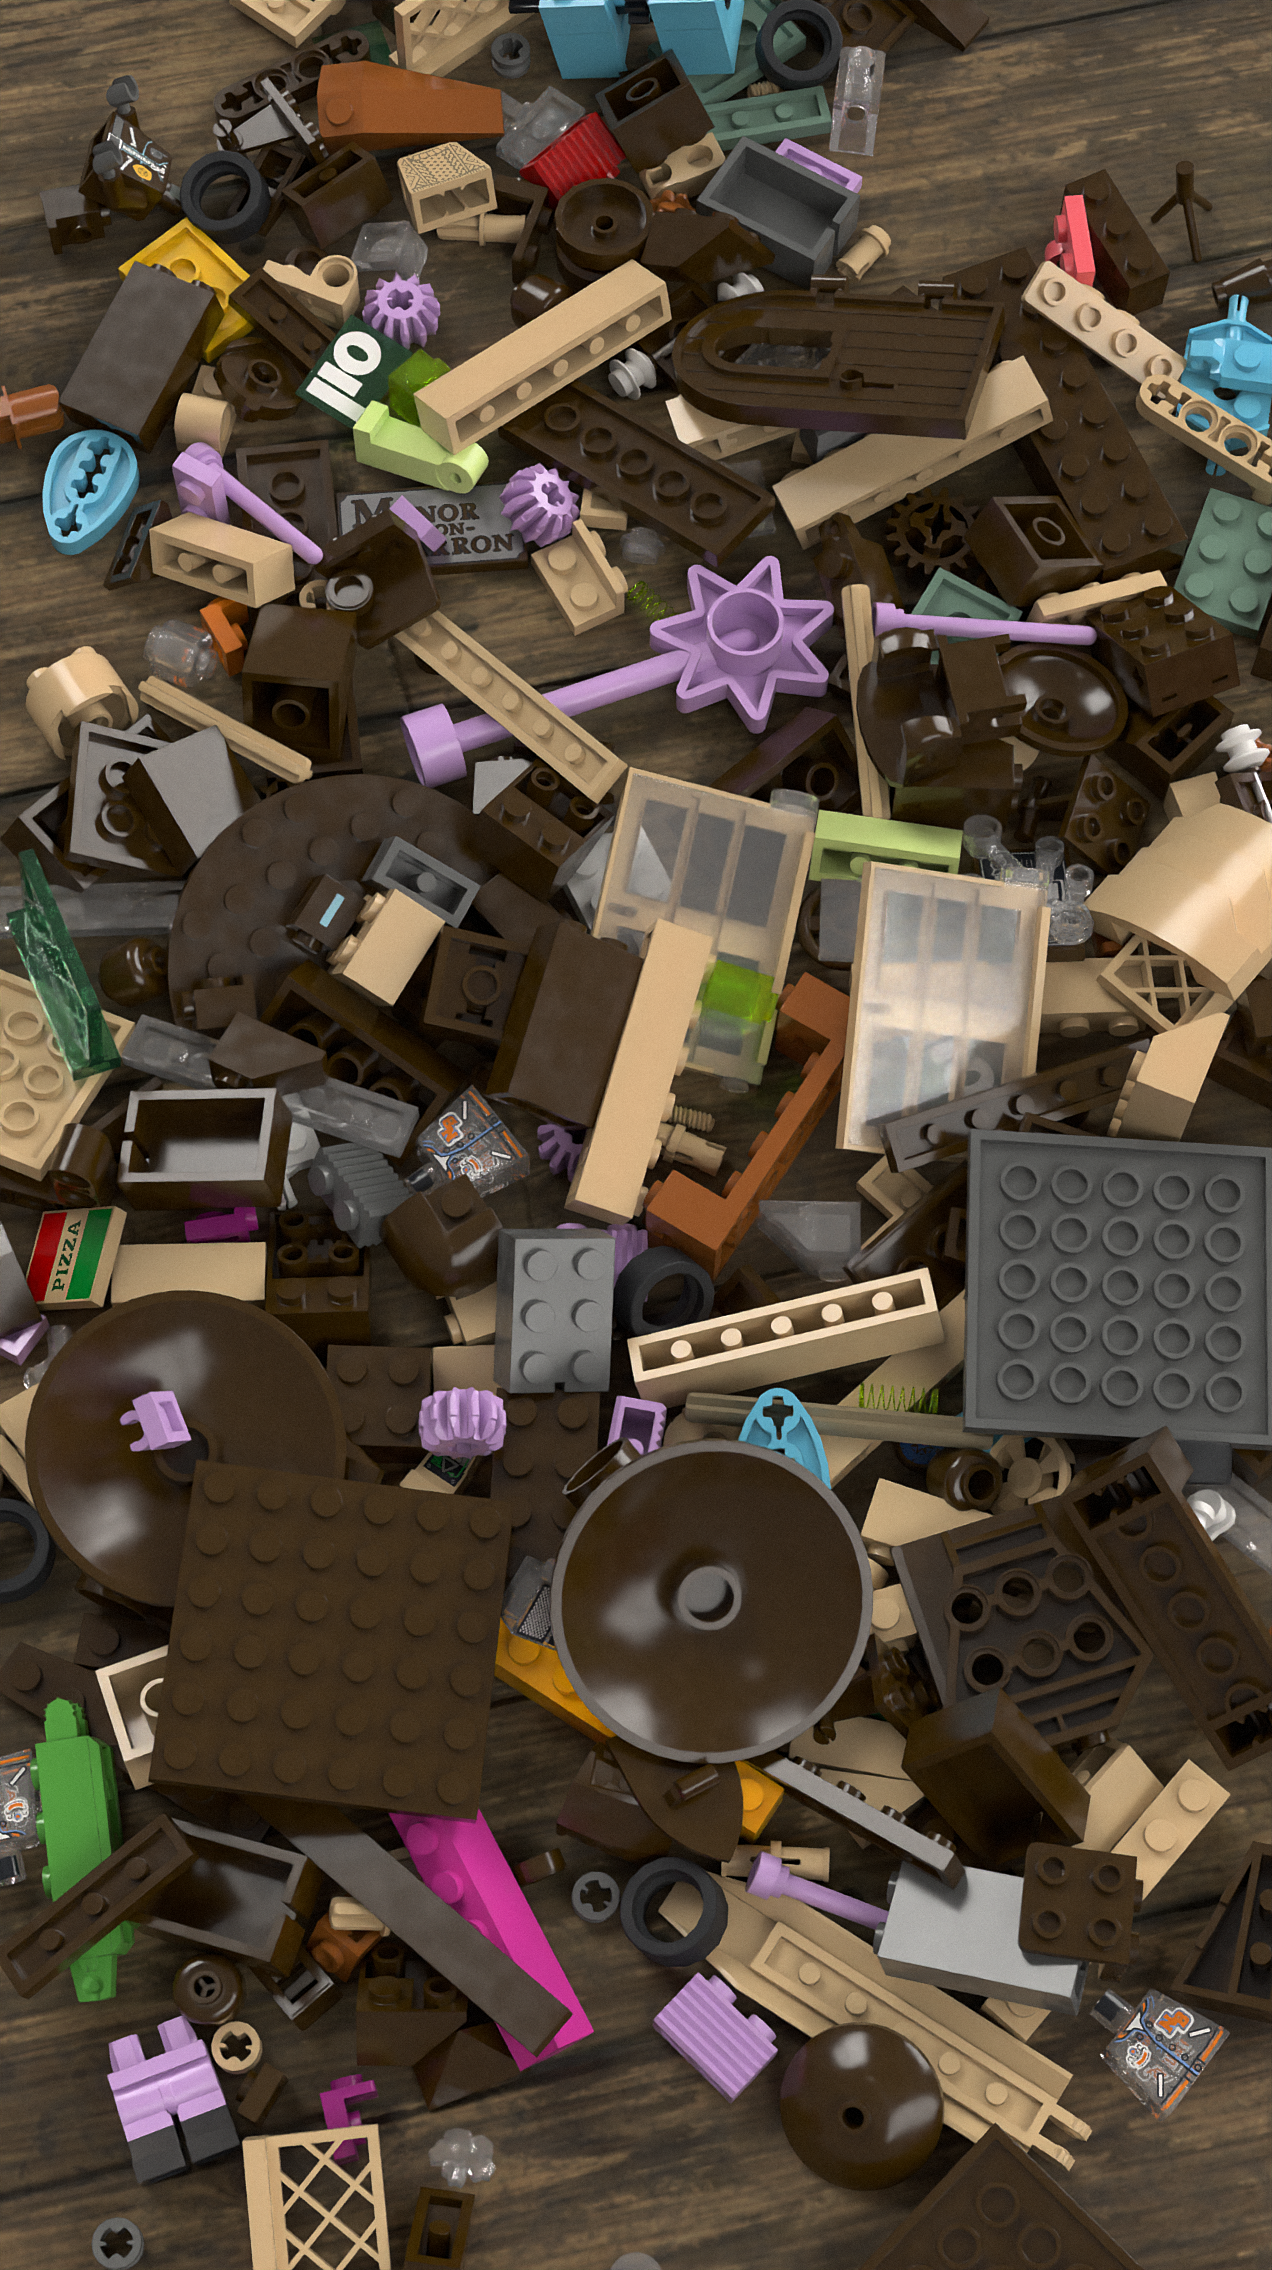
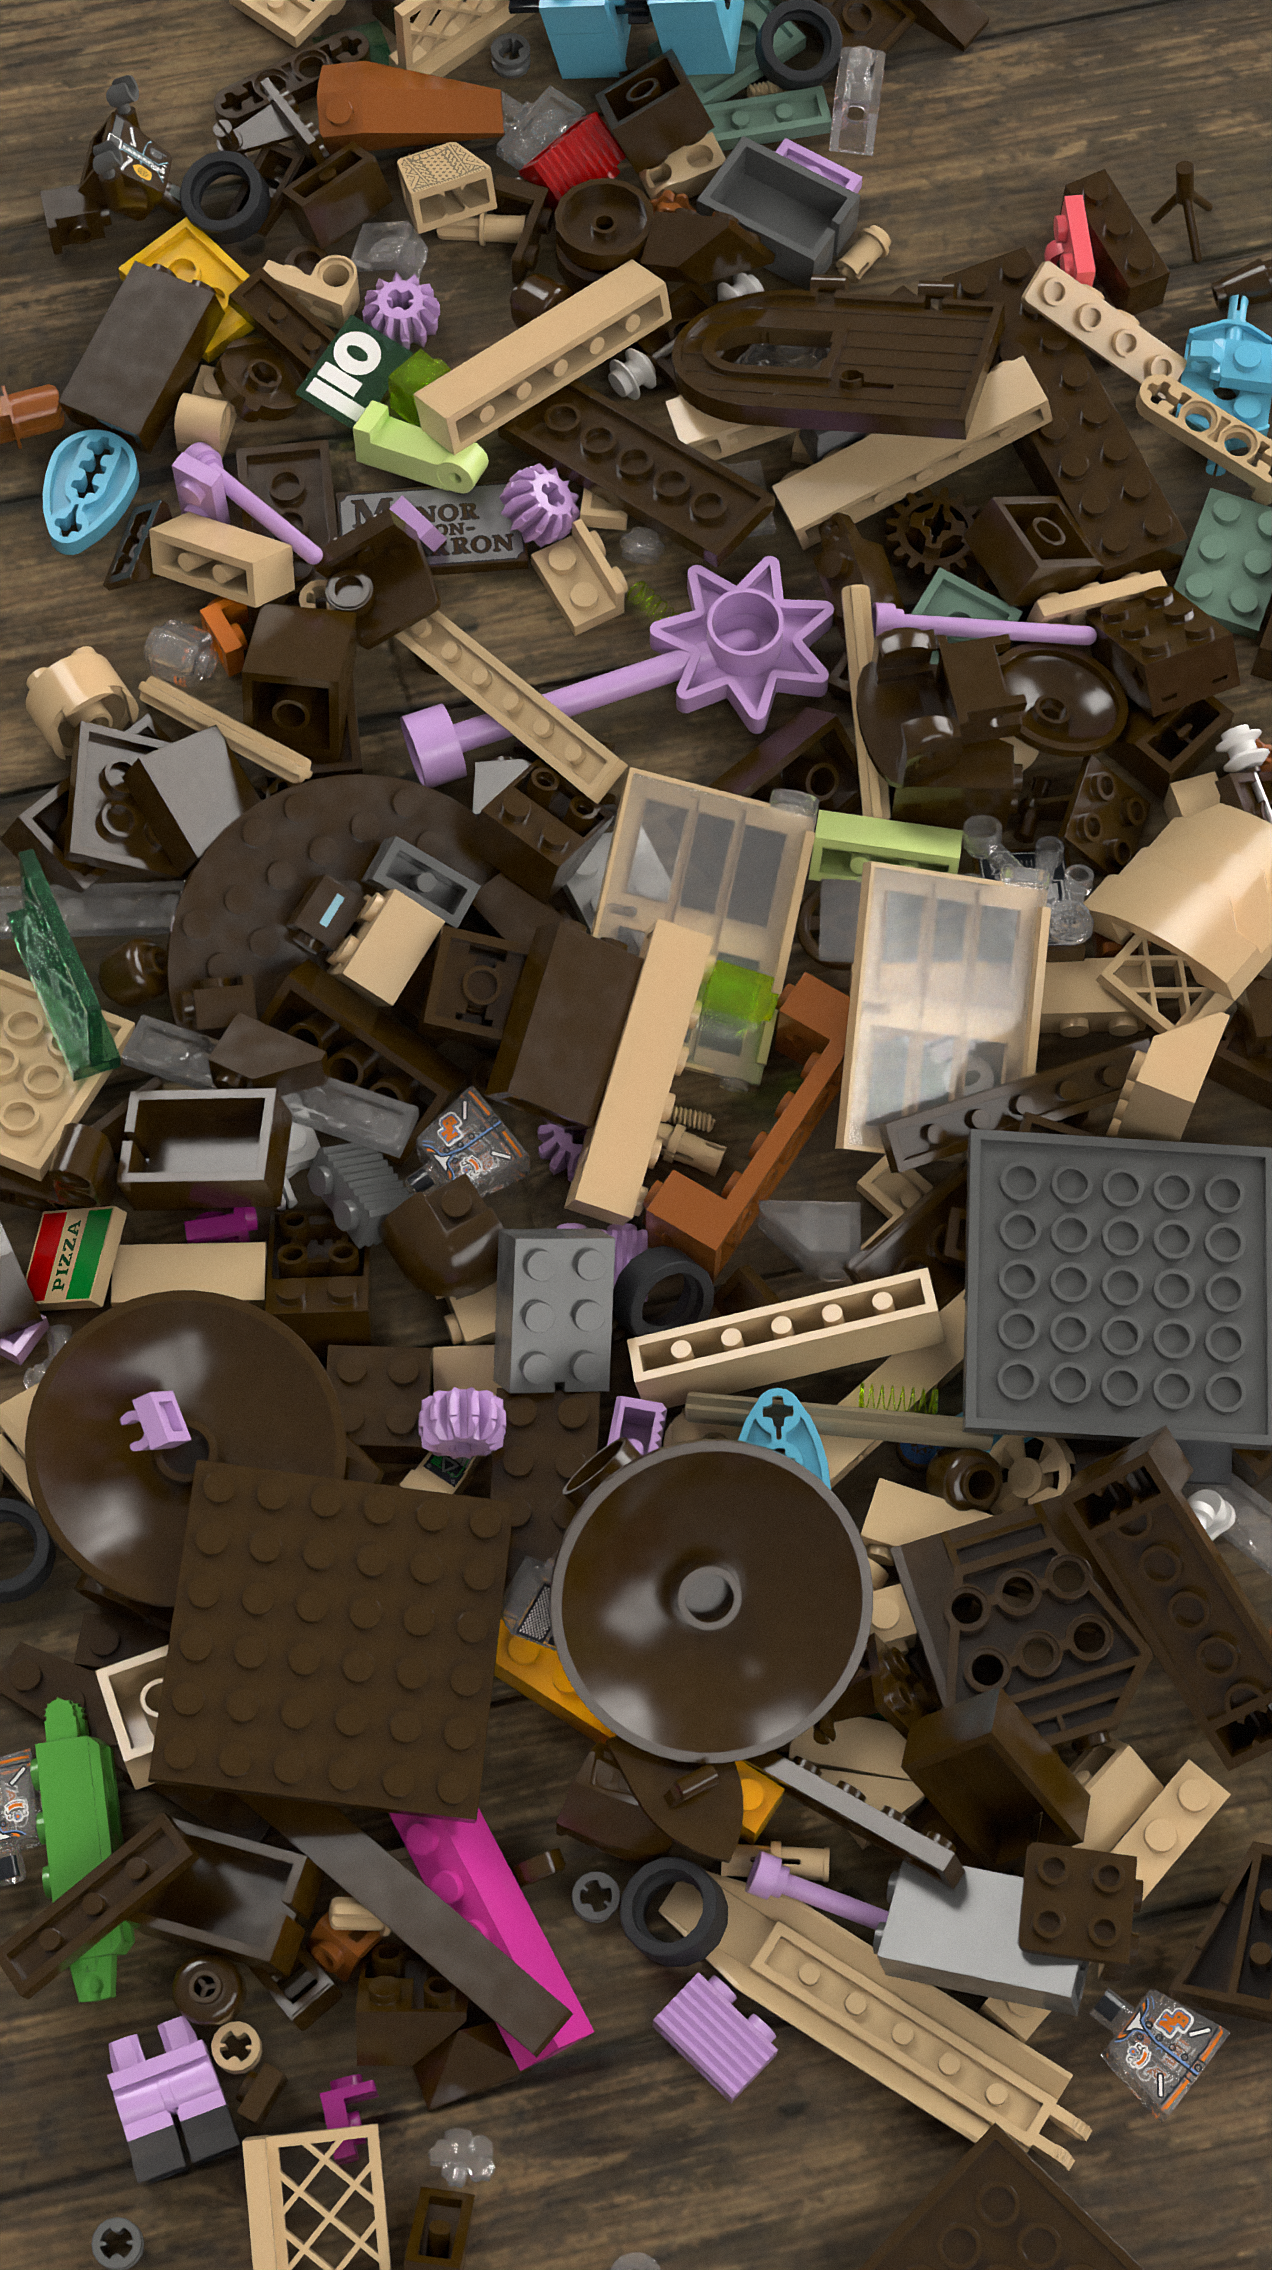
(882, 2077): dark brown dish -> none

